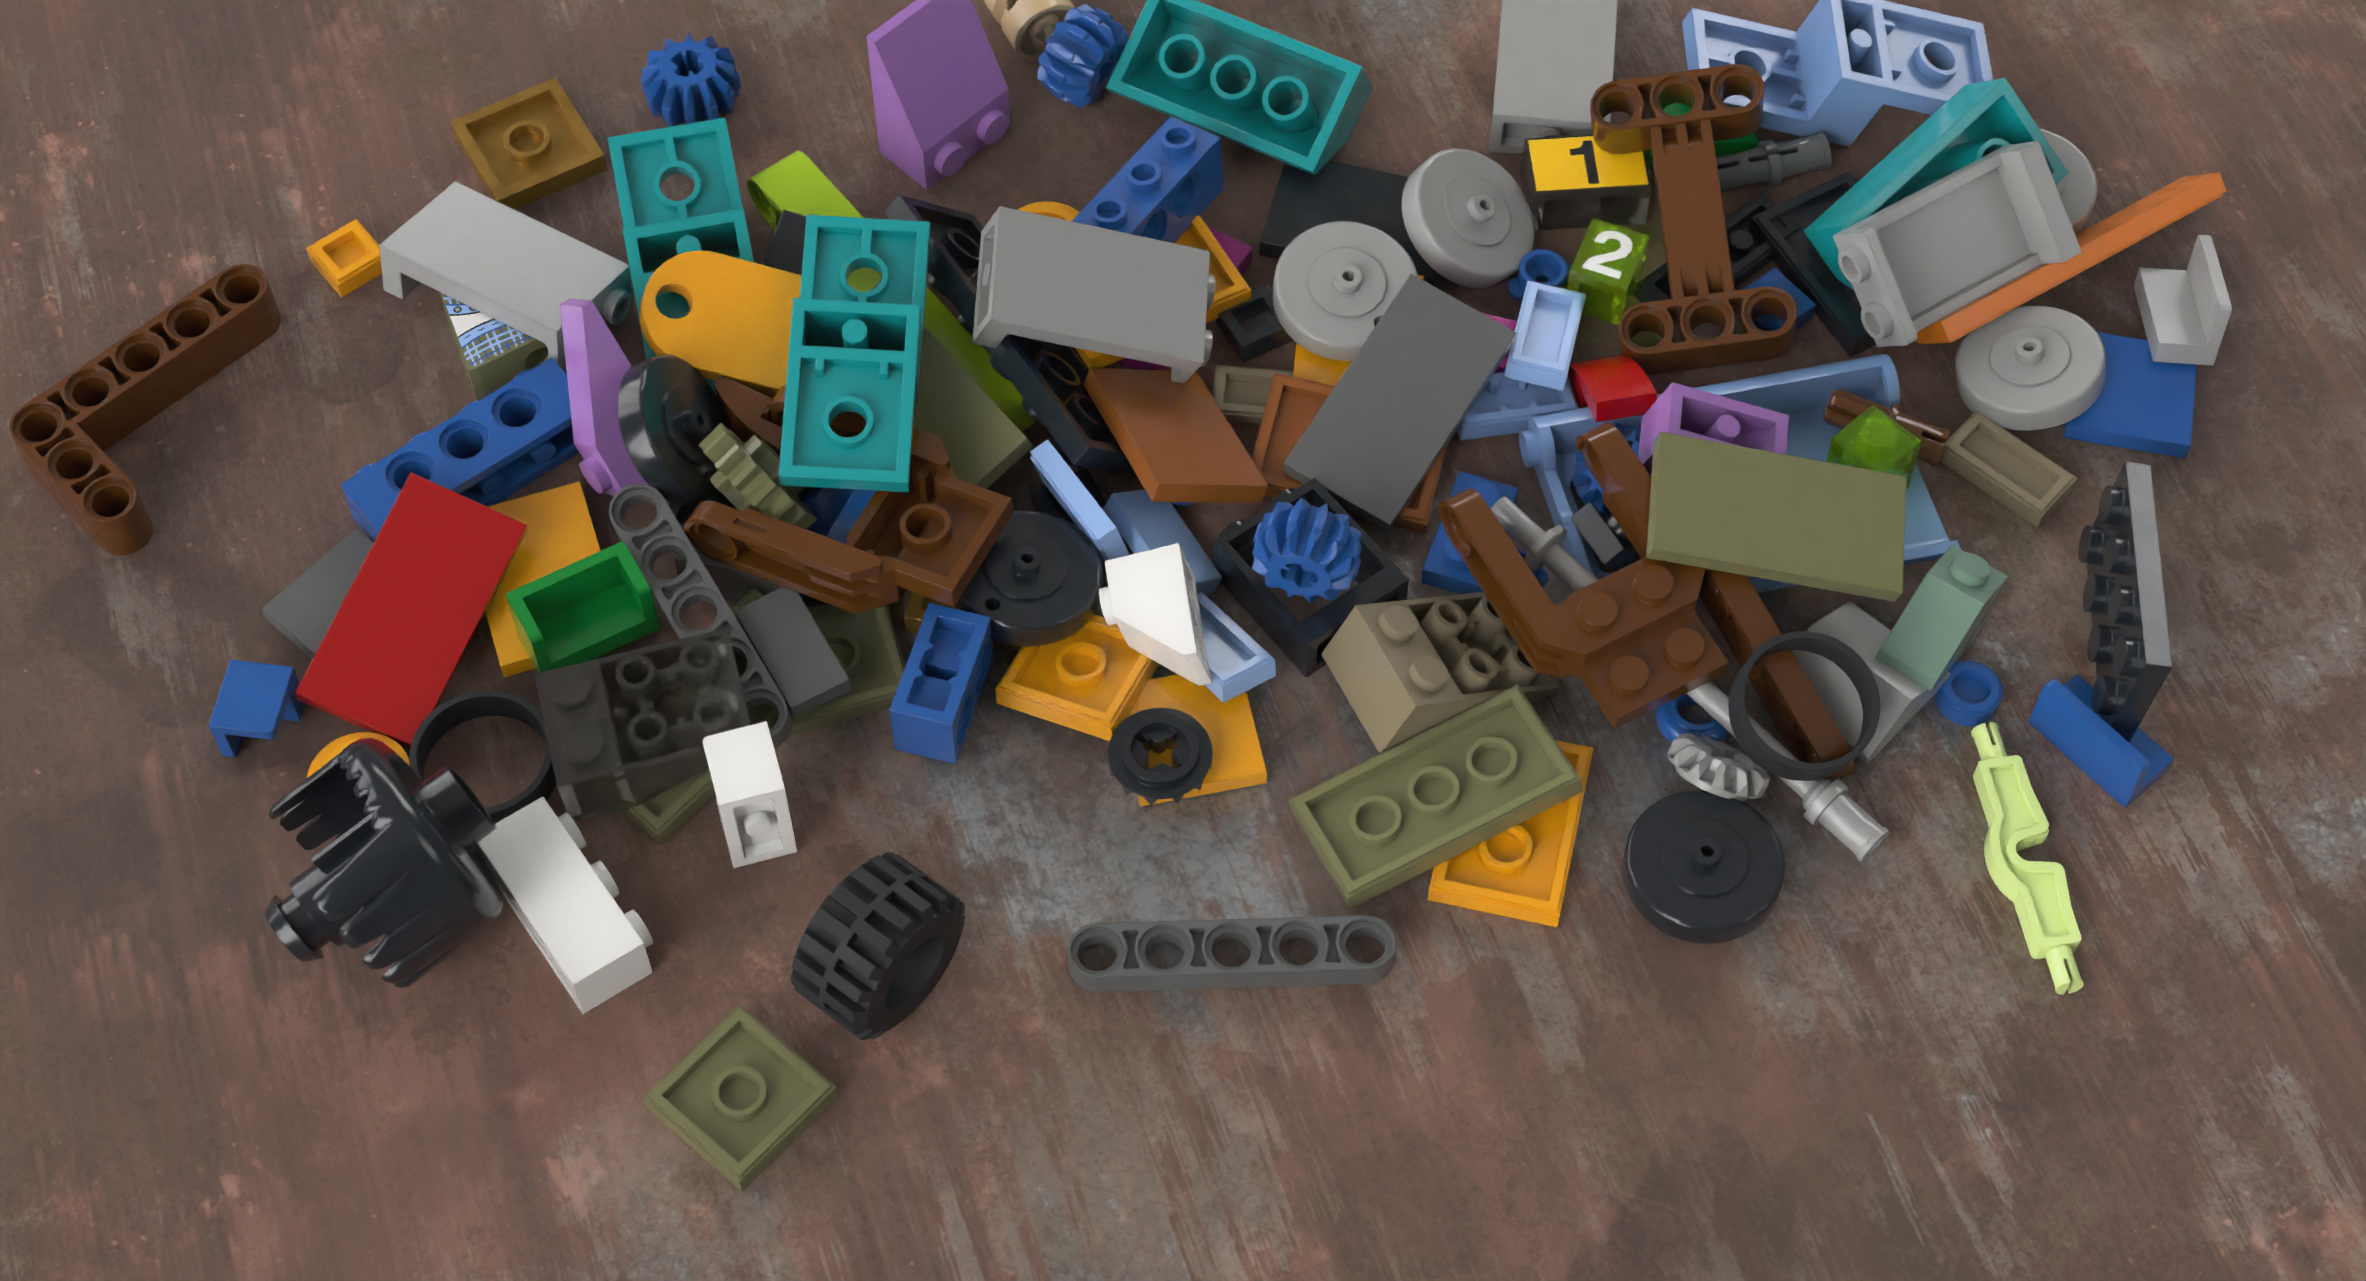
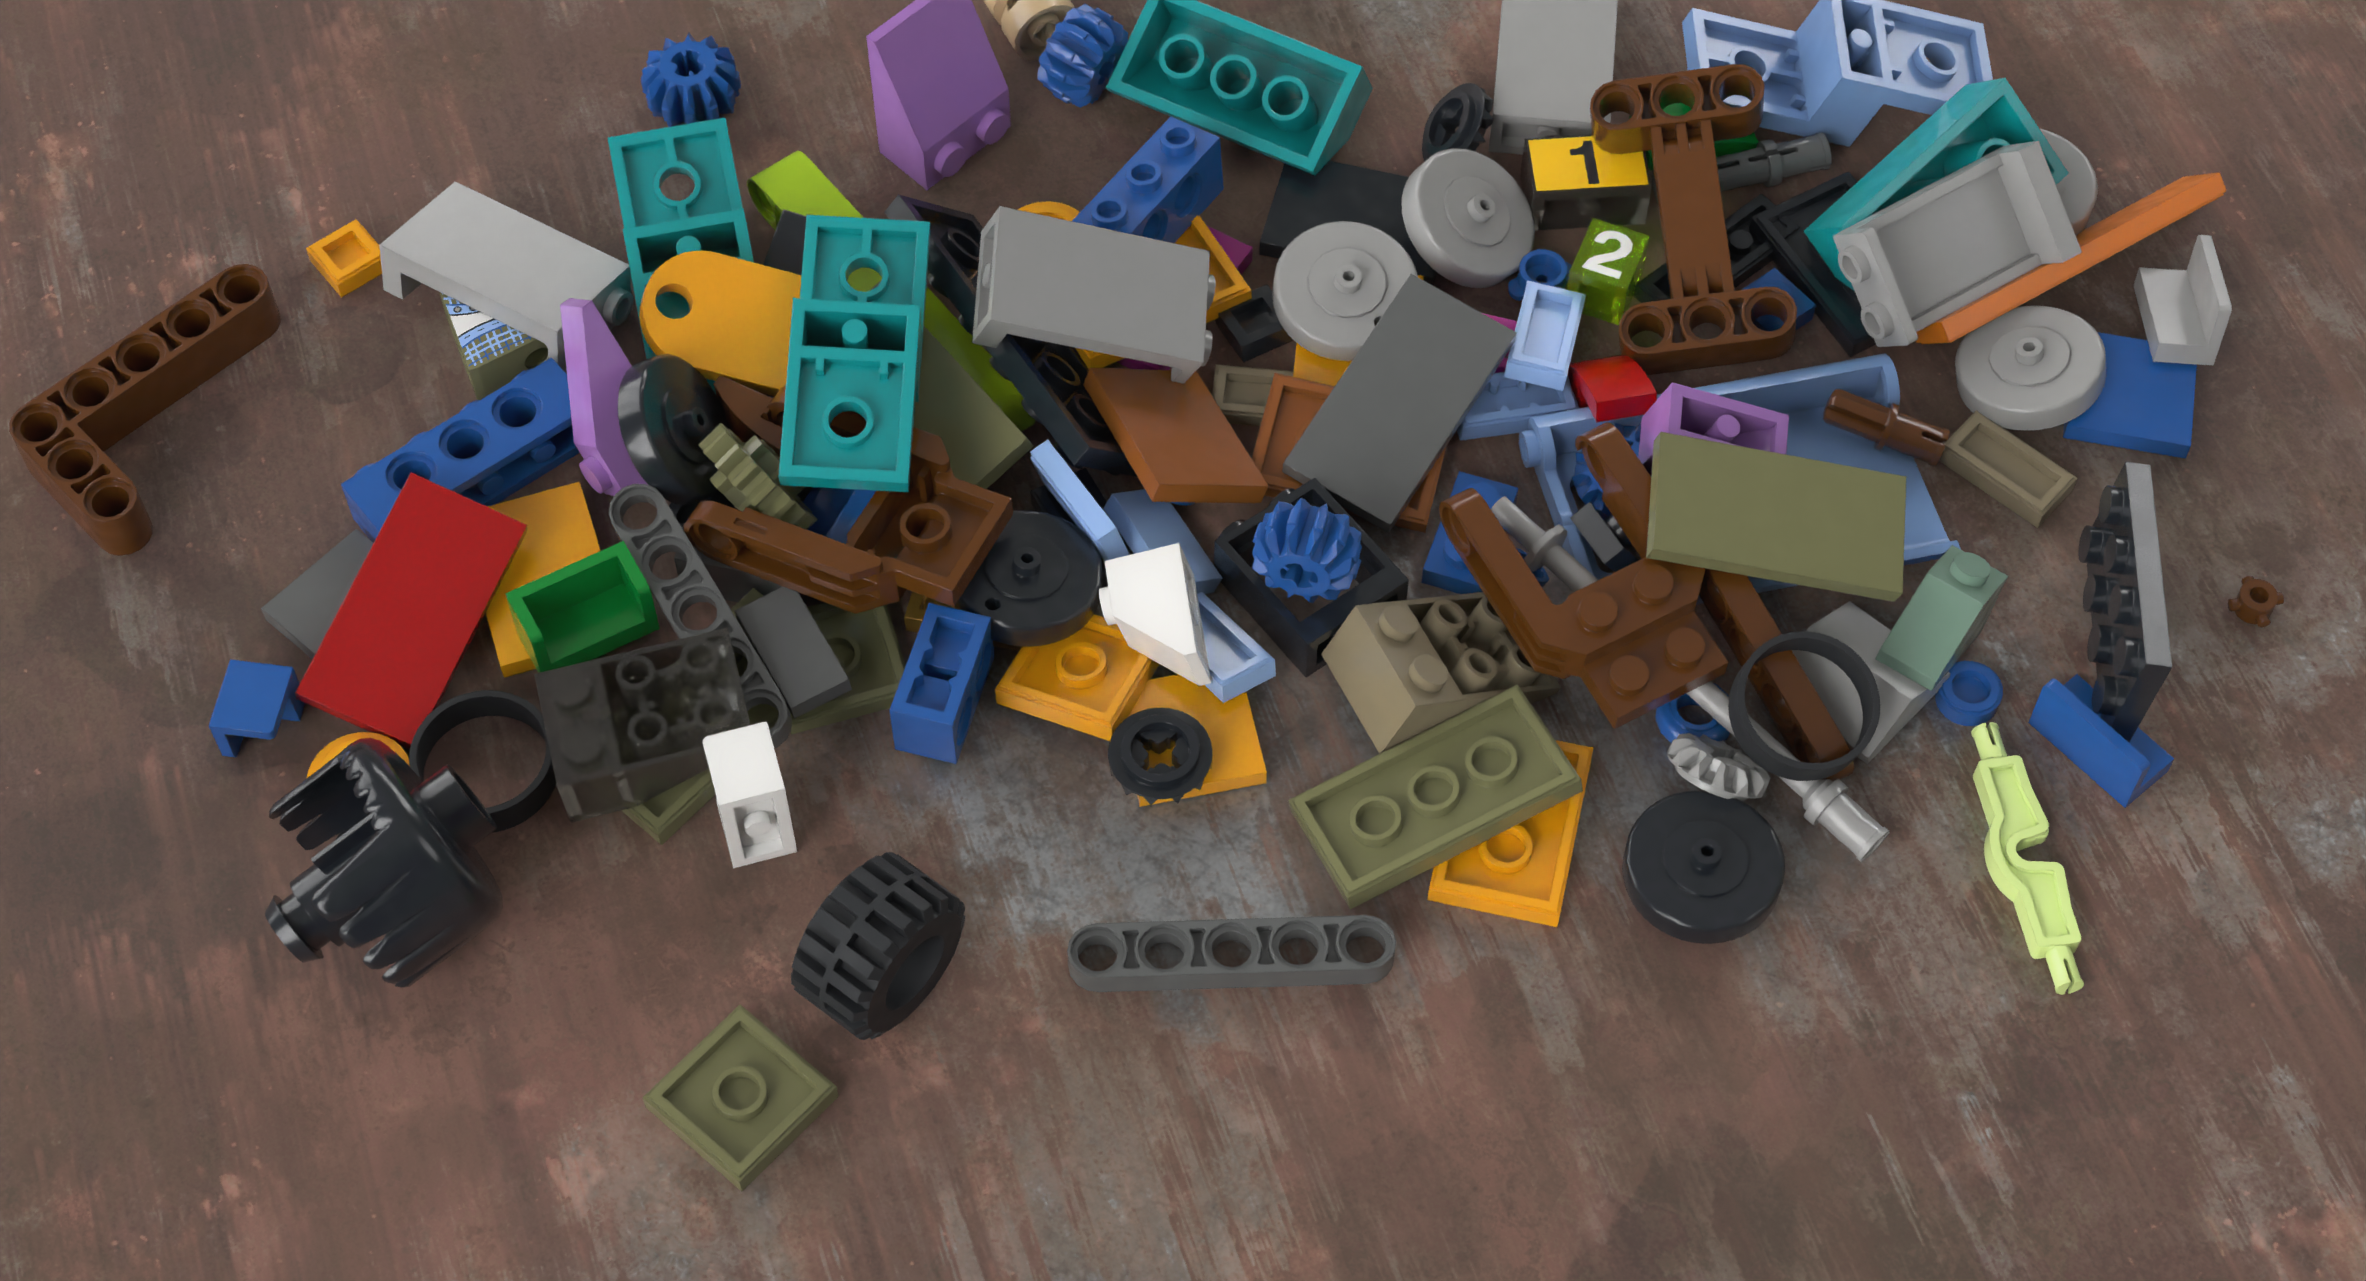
(529, 145): pearl gold tile -> none
(567, 904): white brick -> none
(1462, 108): none -> black gear
(1876, 444): clear neon green brick -> none
(2255, 601): none -> reddish brown piece

